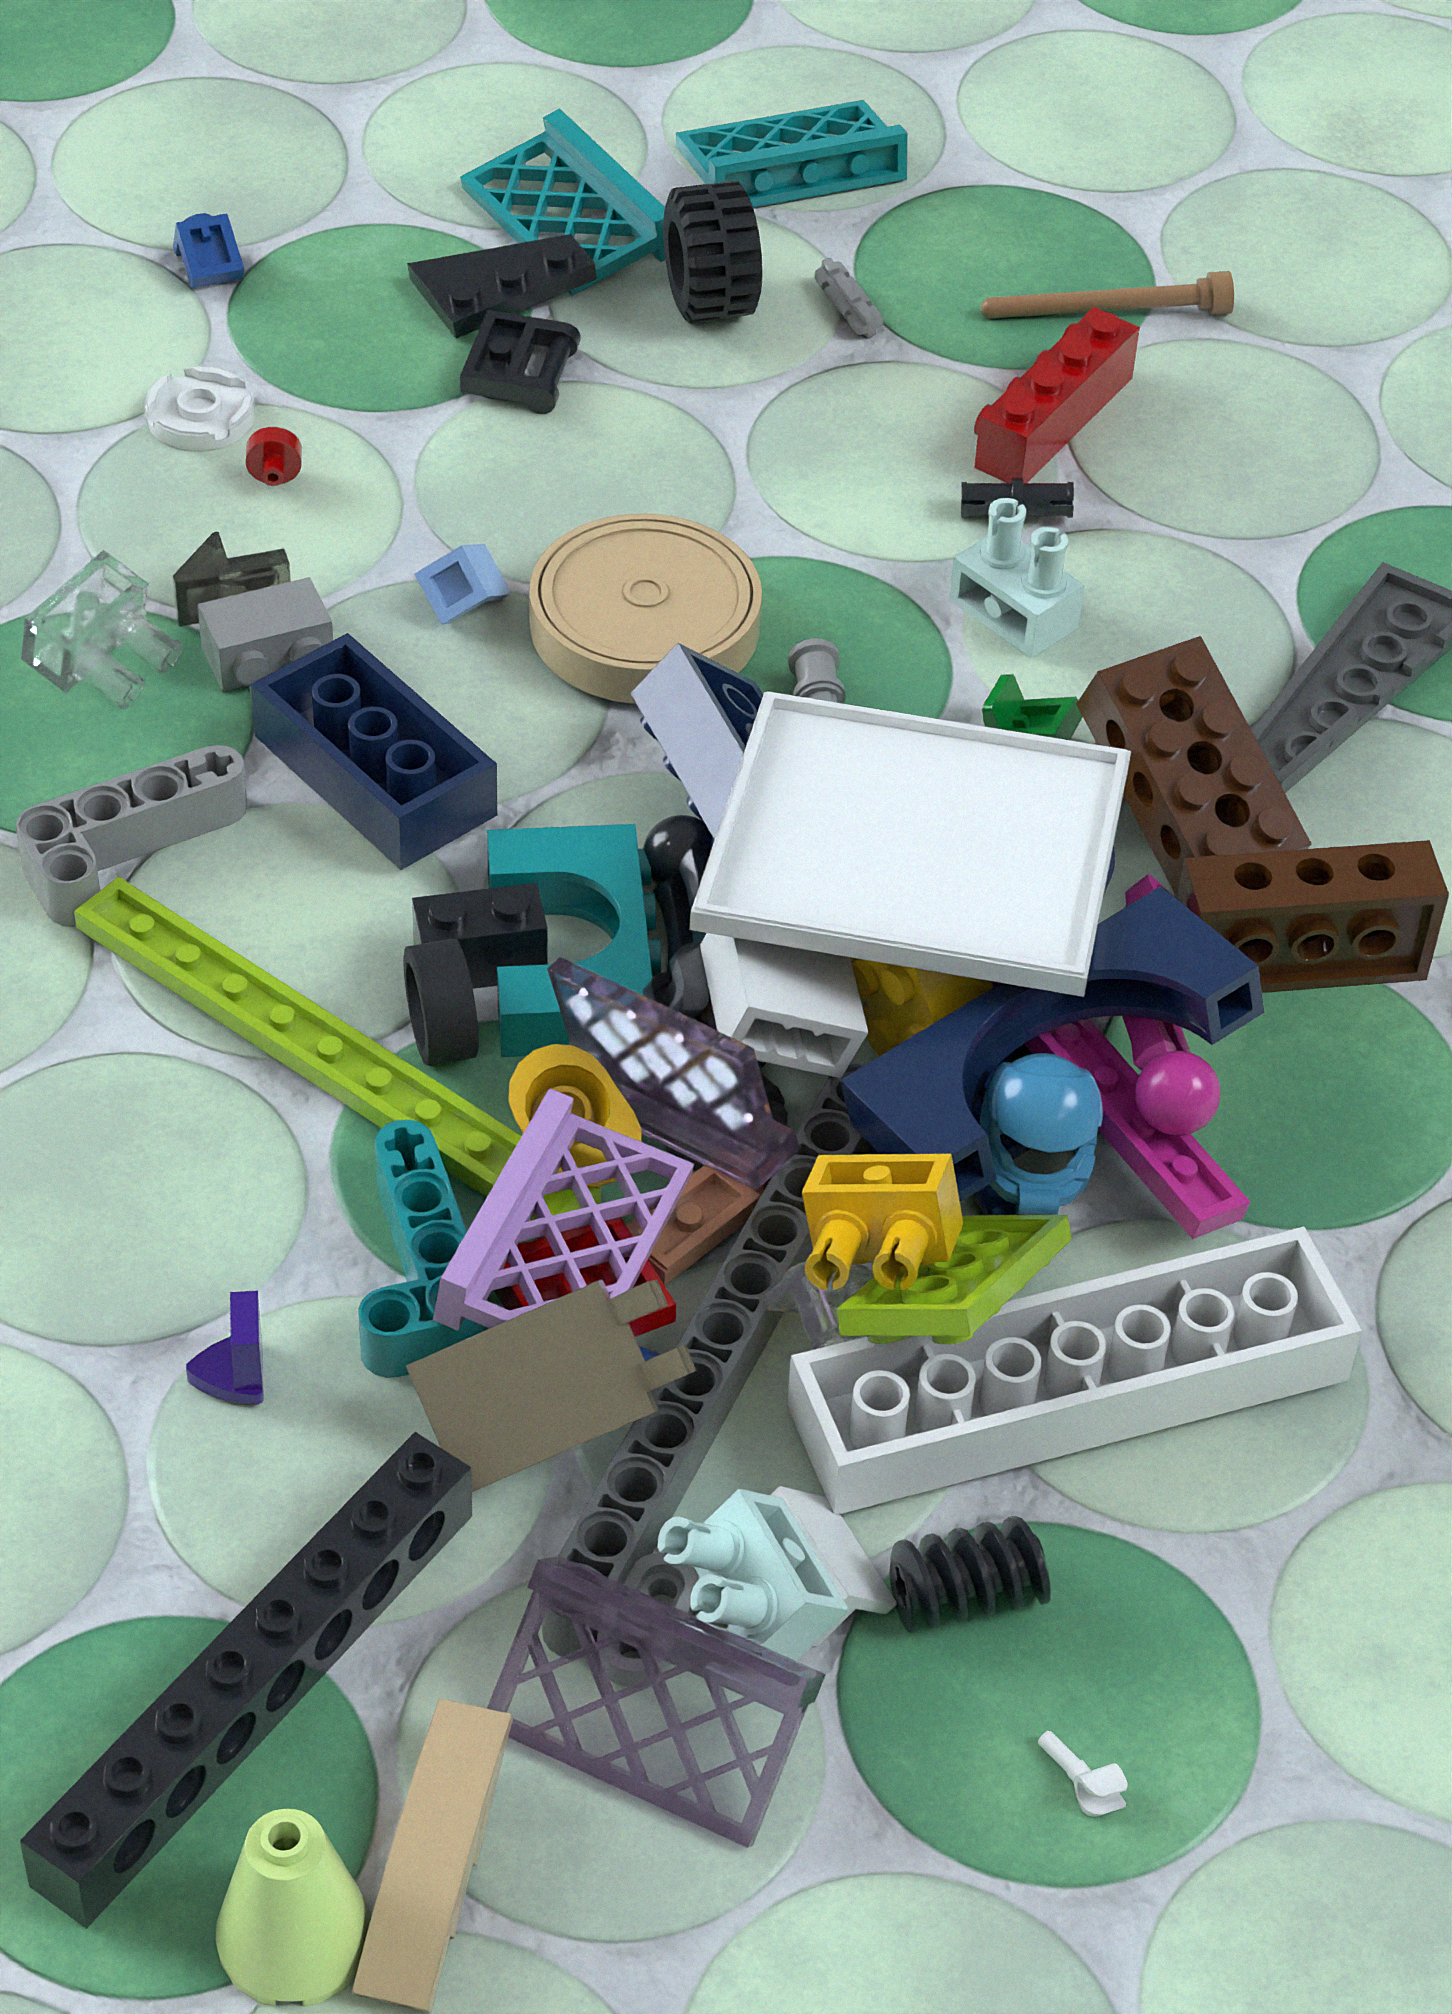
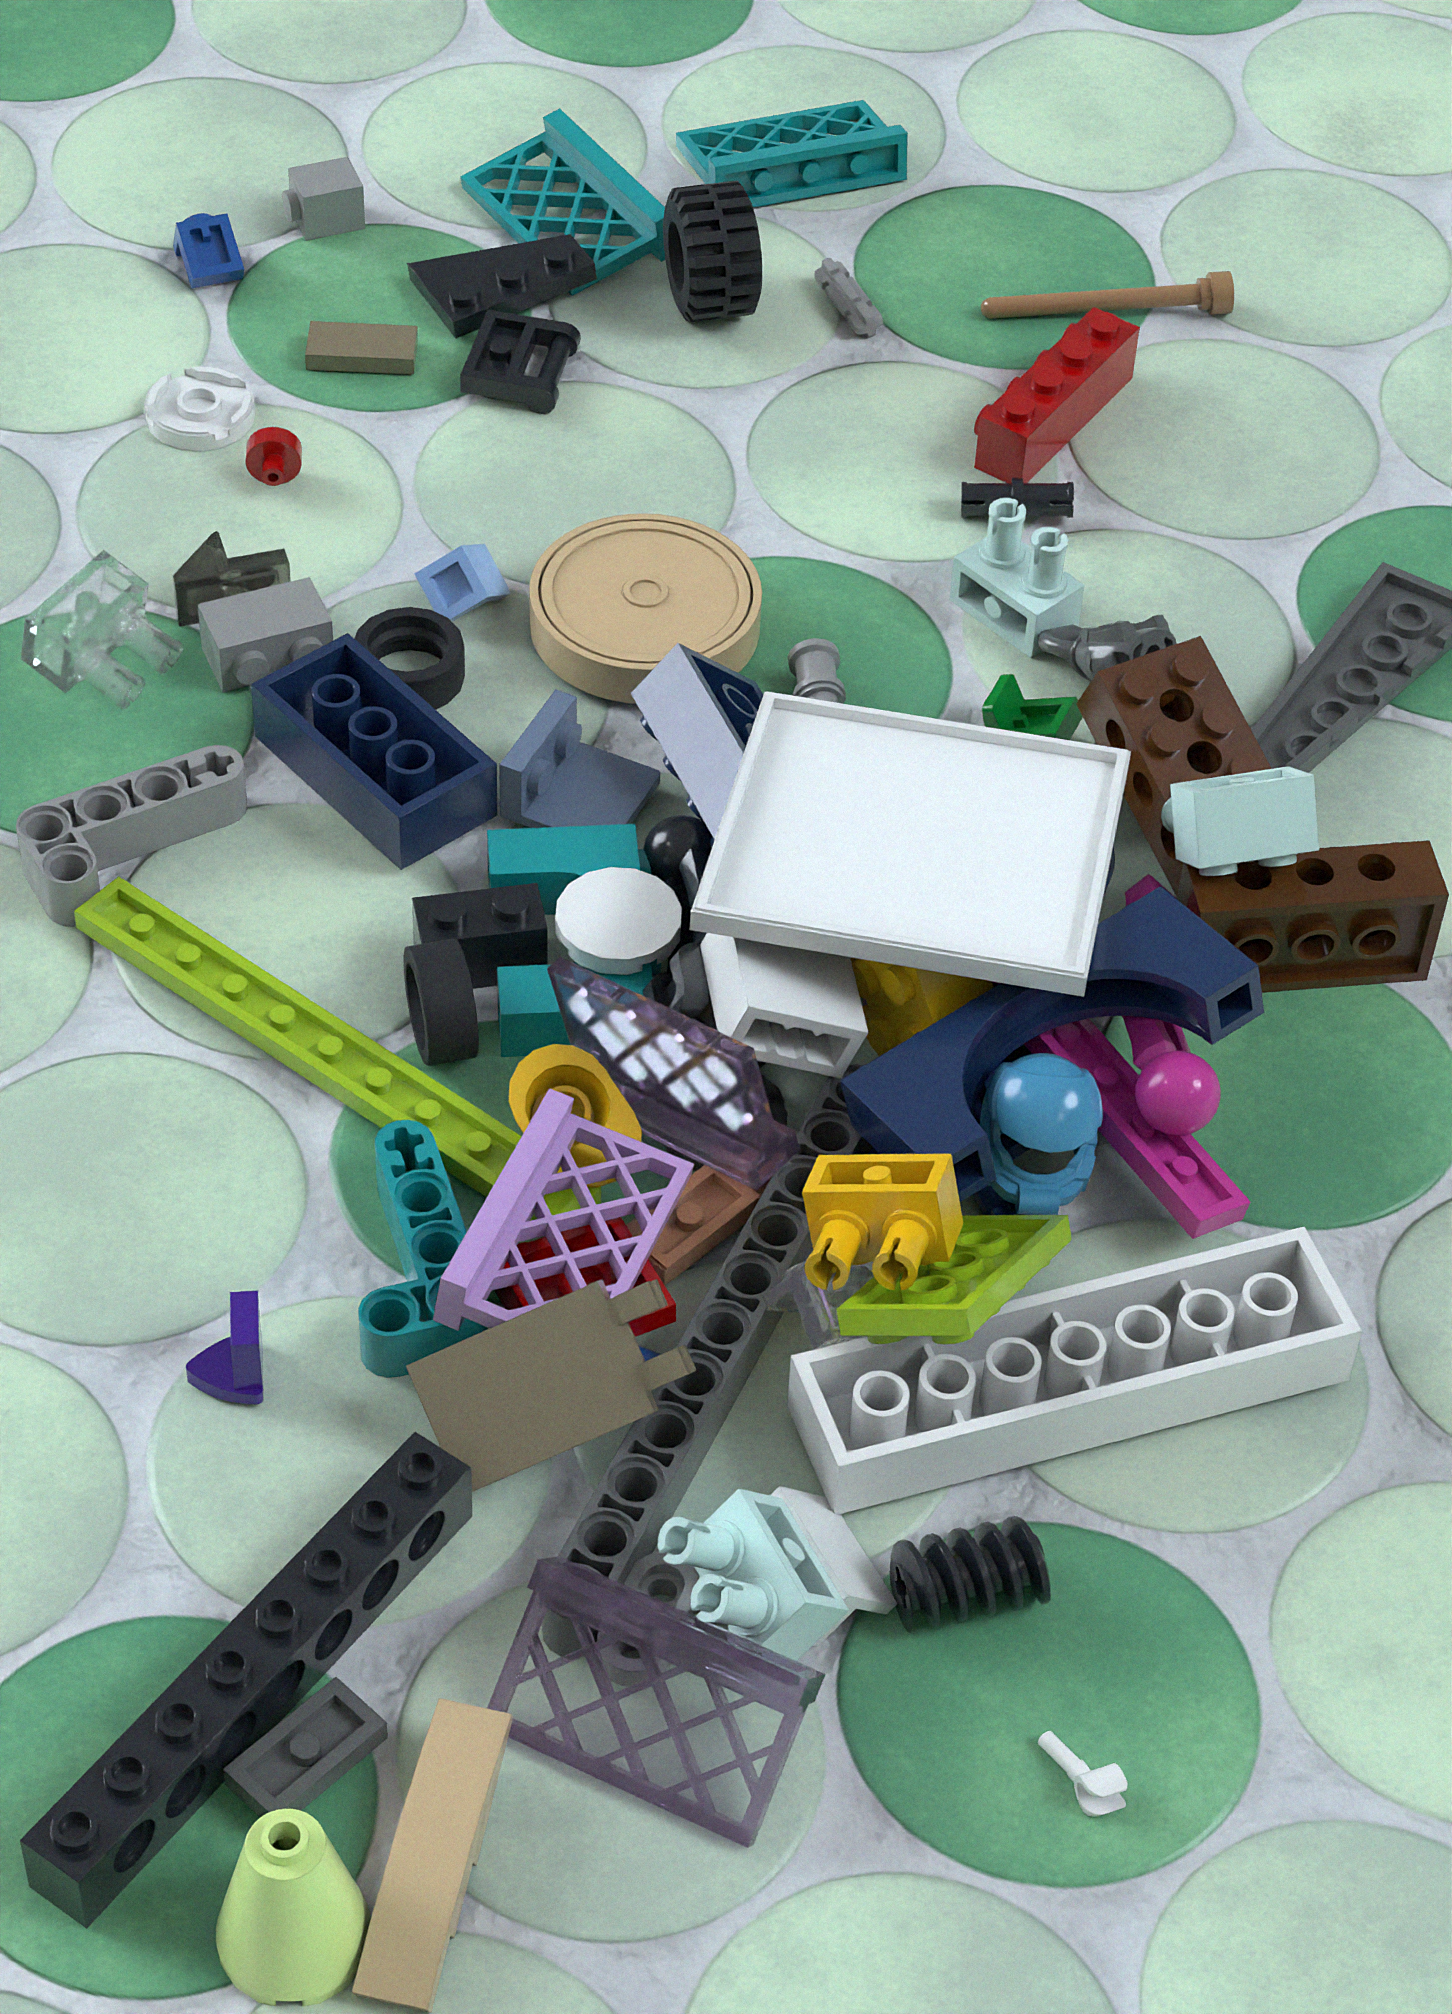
(306, 1751): none -> dark grey plate
(325, 198): none -> light grey brick
(361, 347): none -> dark tan tile
(419, 631): none -> black tyre
(564, 782): none -> sand blue bracket
(618, 920): none -> white tile
(1106, 645): none -> dark grey piece
(1243, 819): none -> light aqua brick

